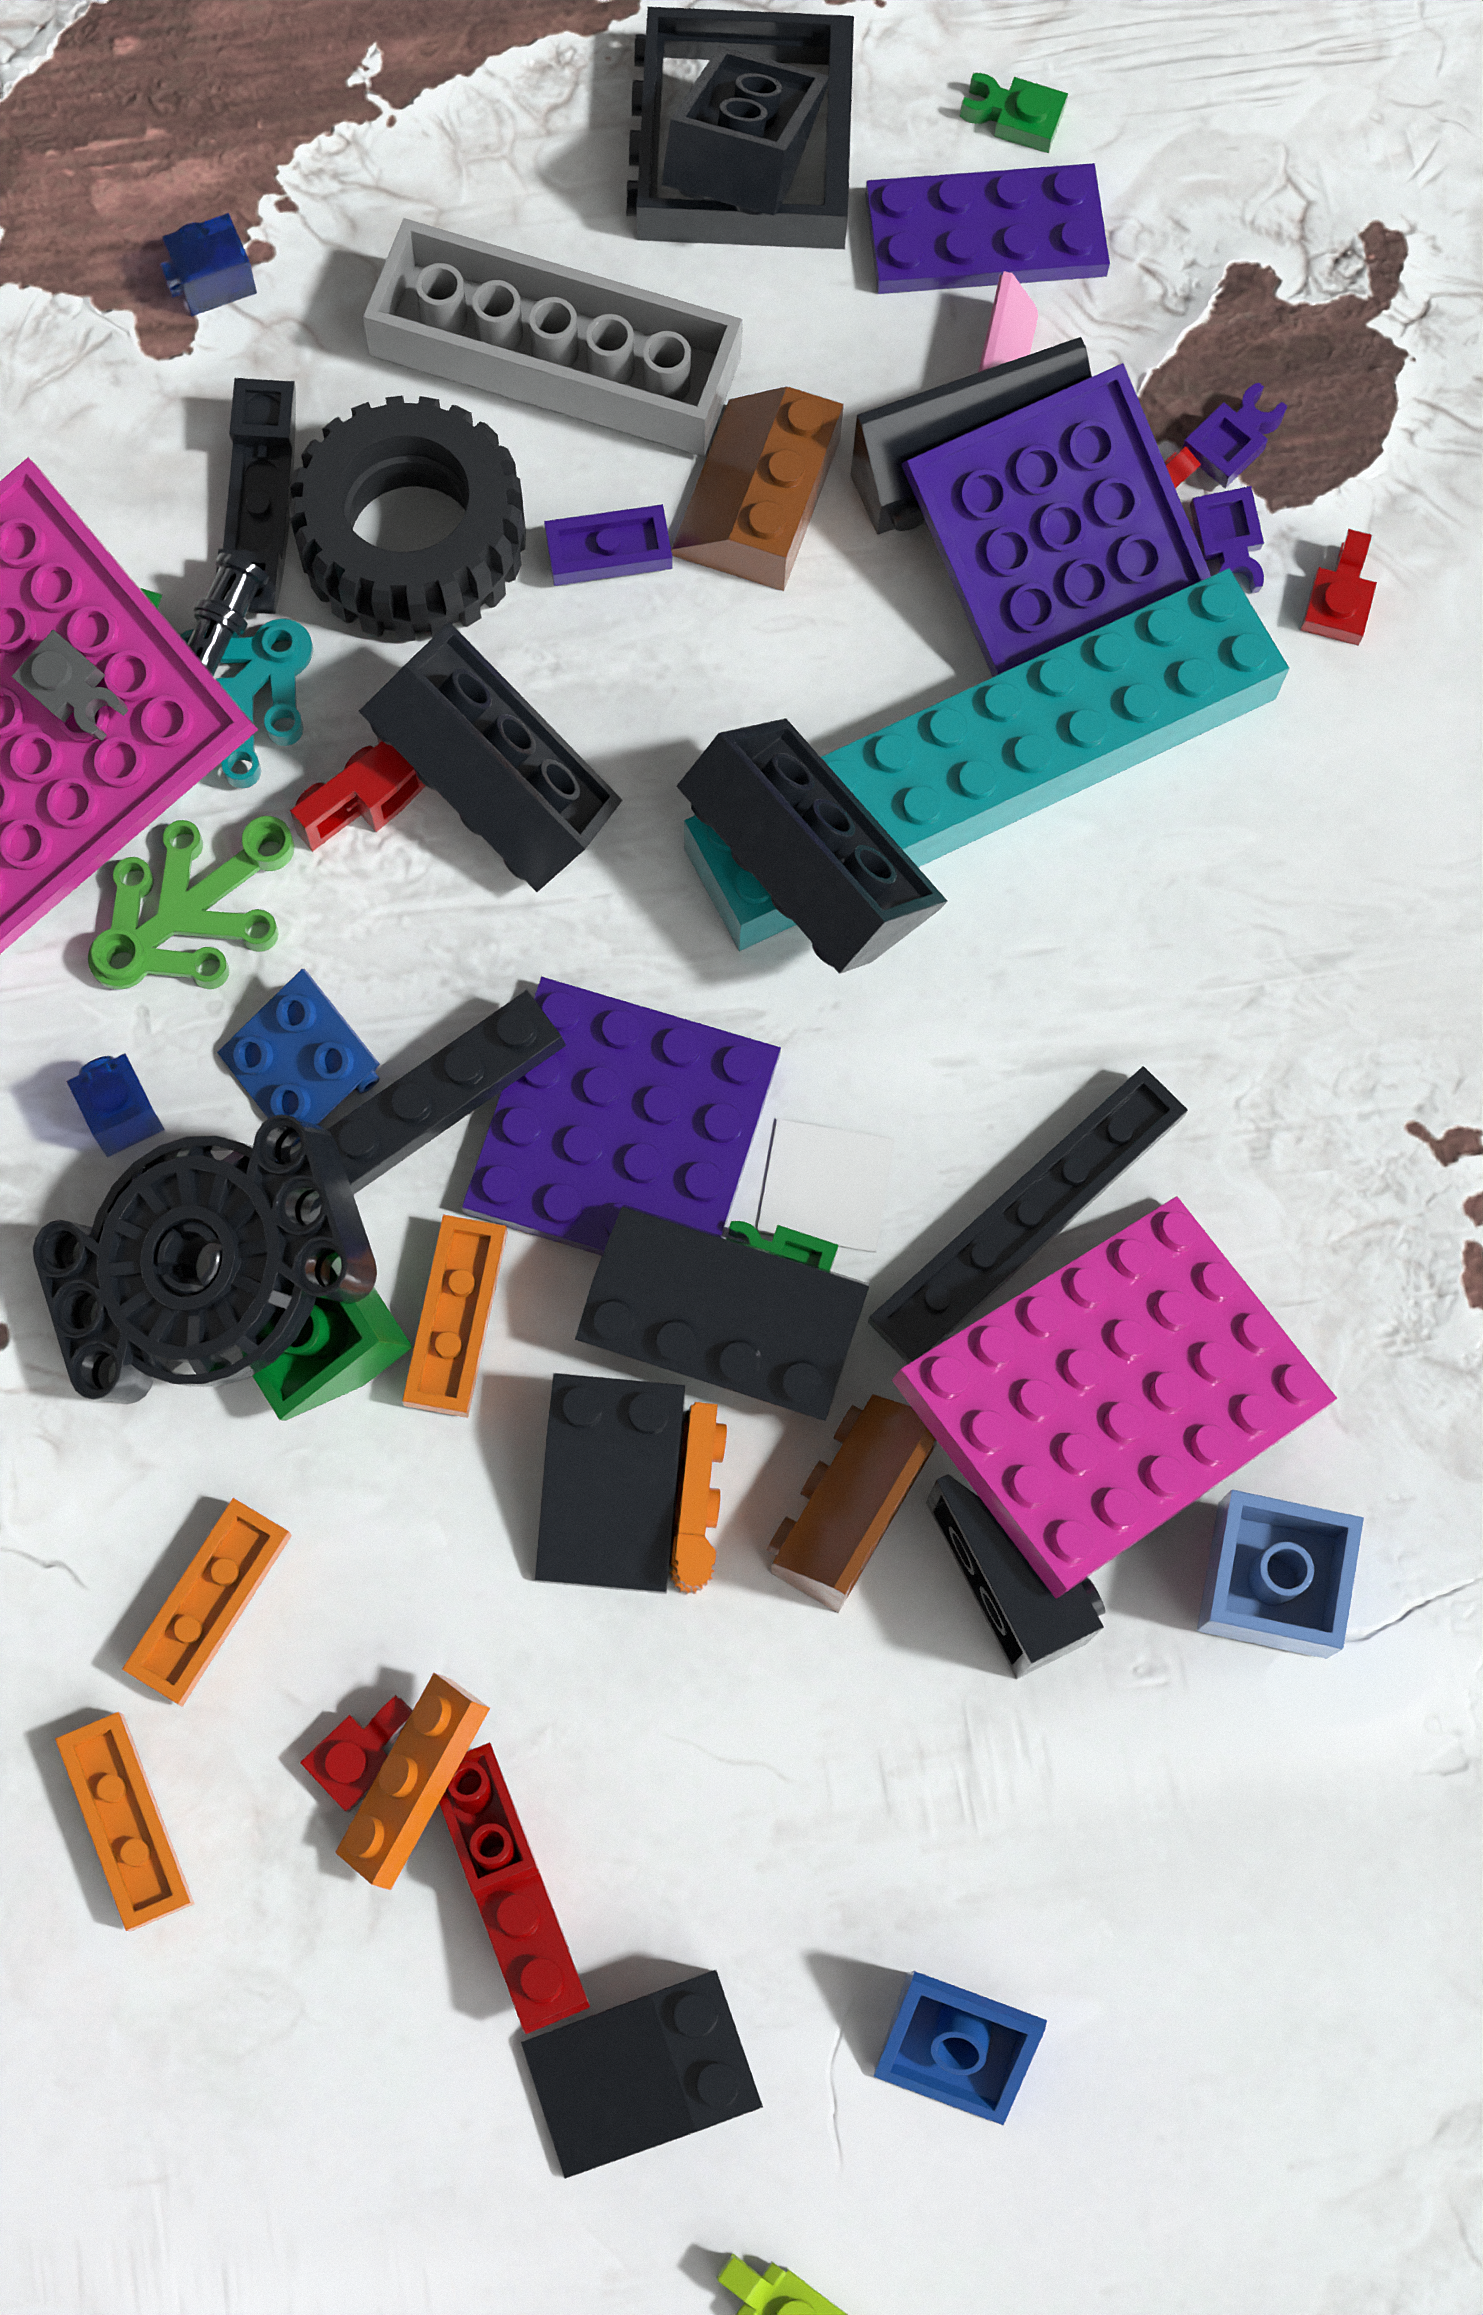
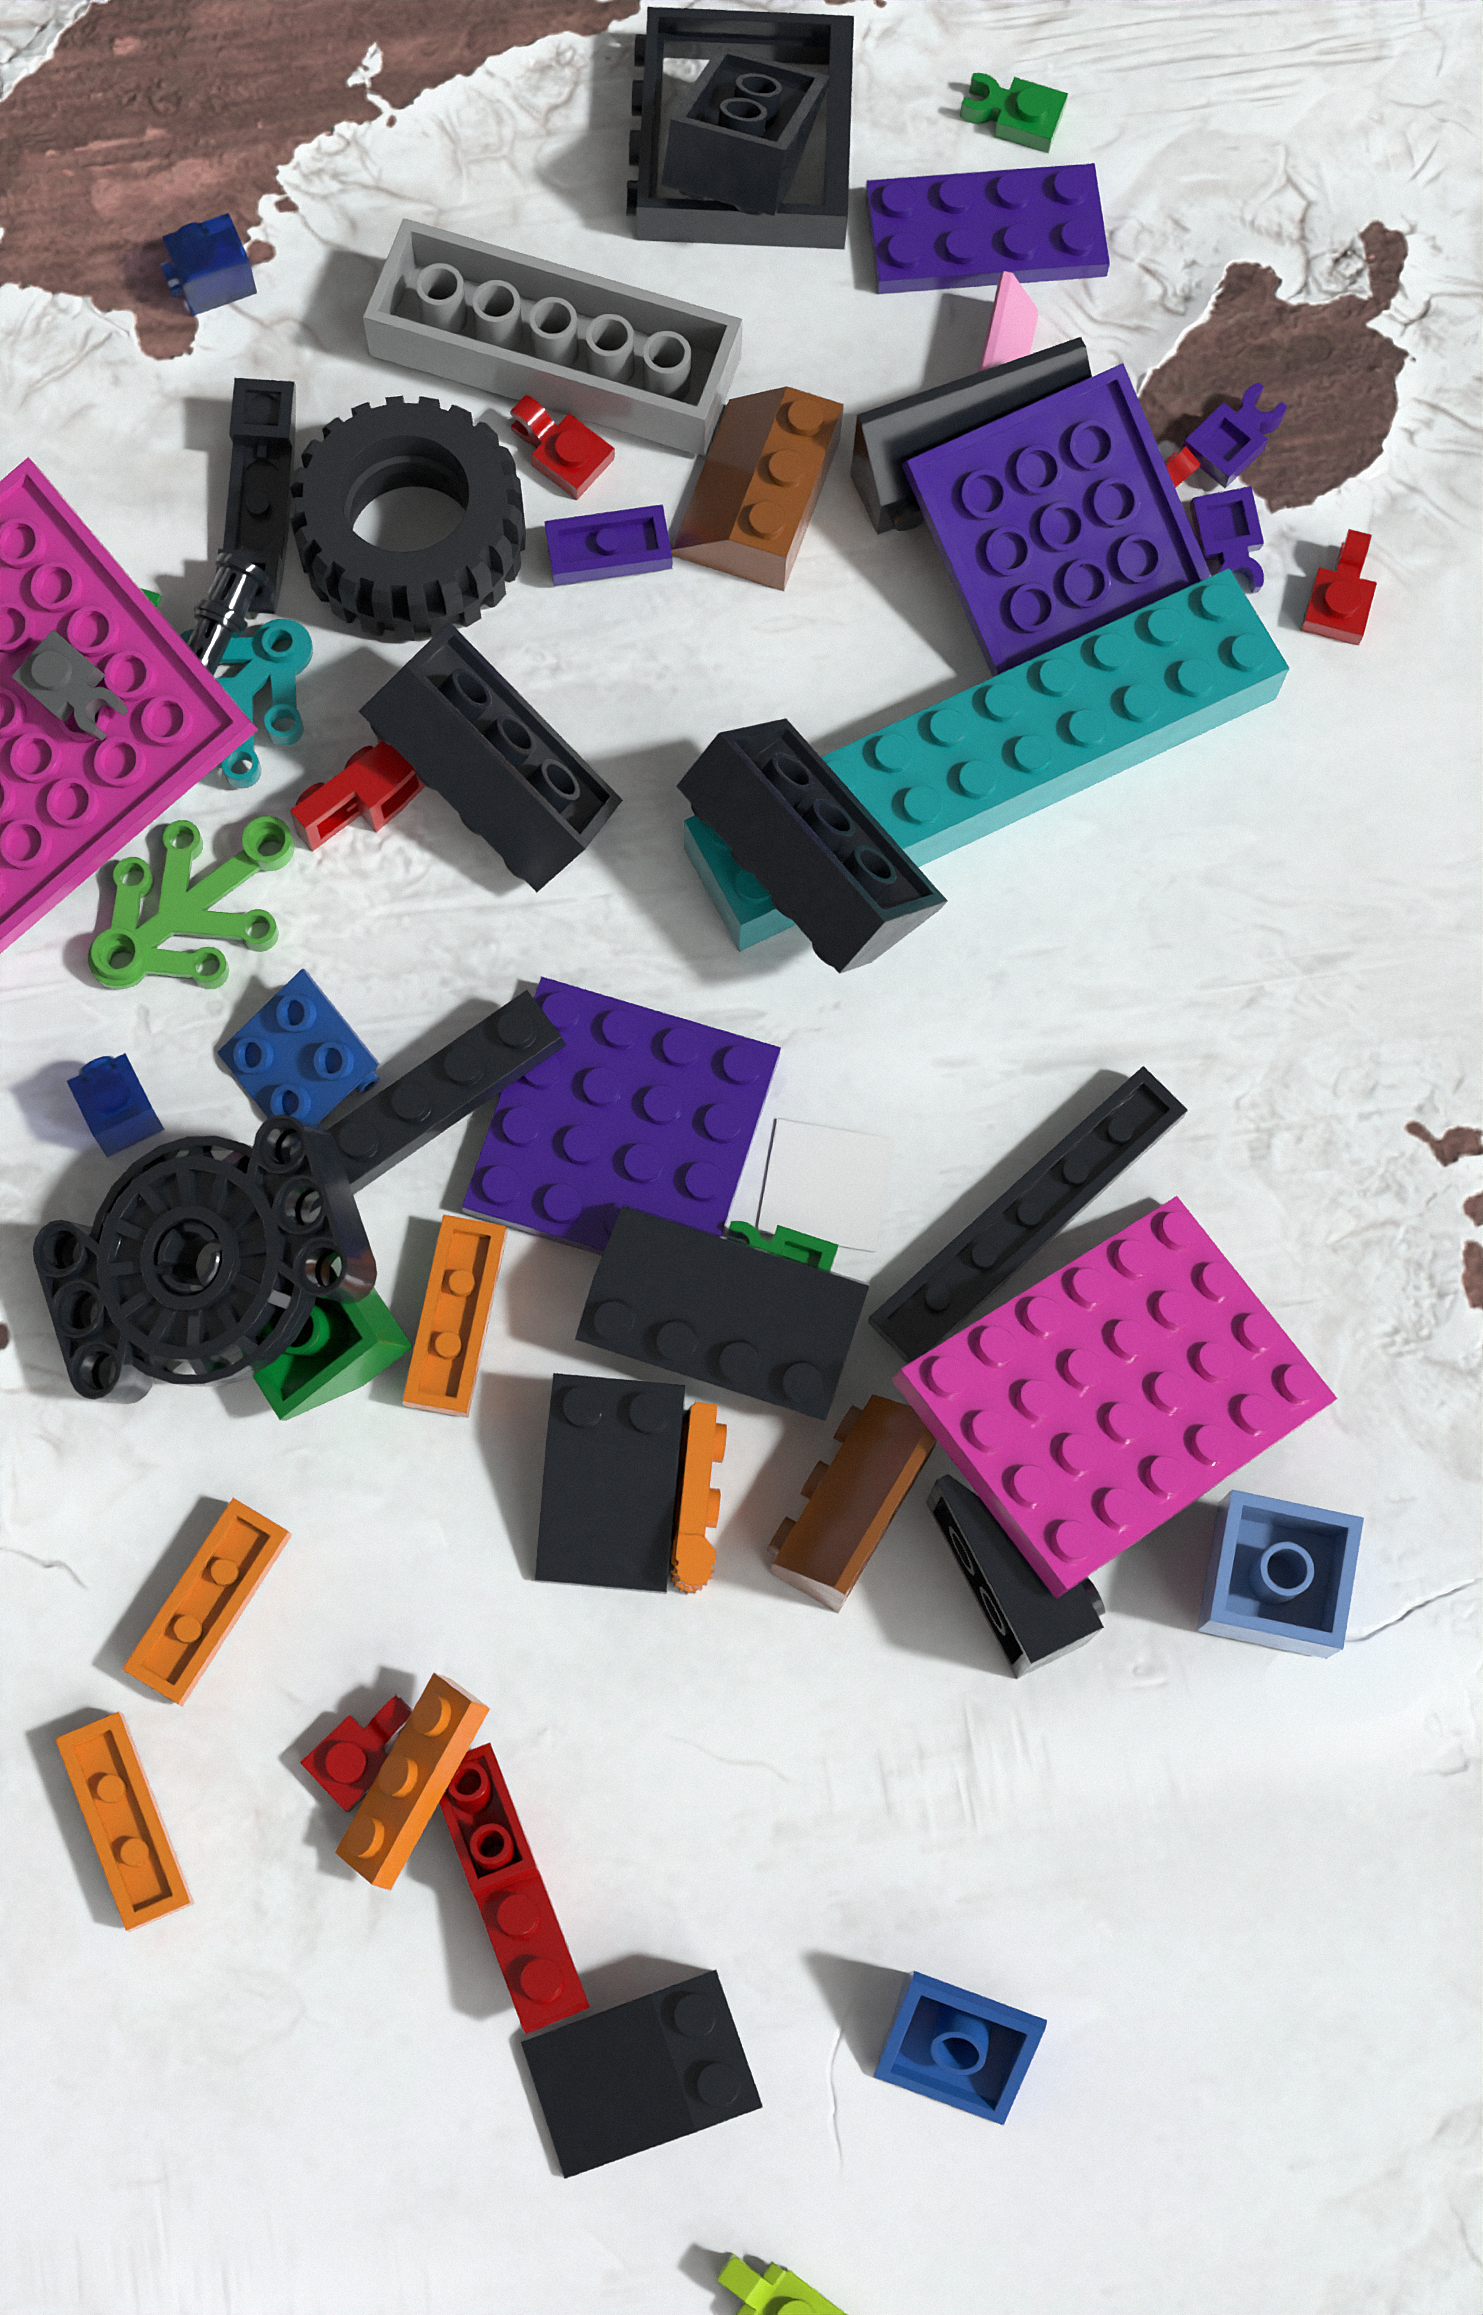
(564, 452): none -> red plate

